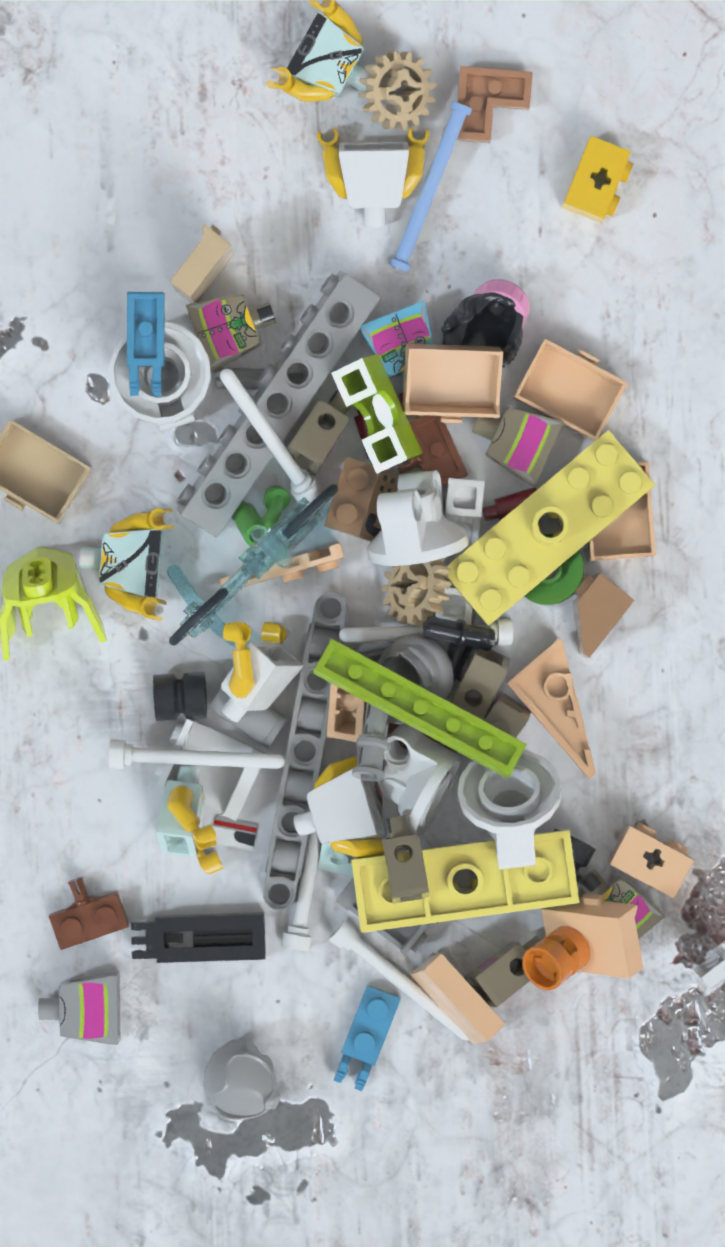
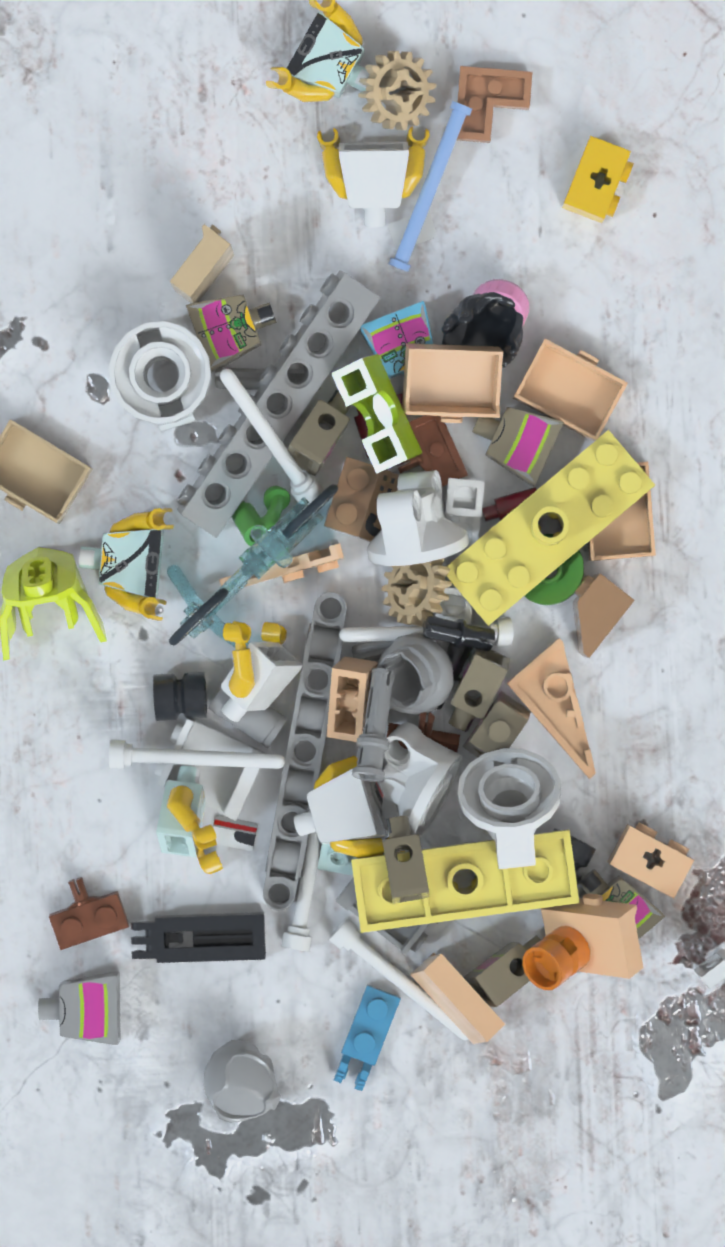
(145, 338): dark azure hinge -> none
(419, 708): lime plate -> none

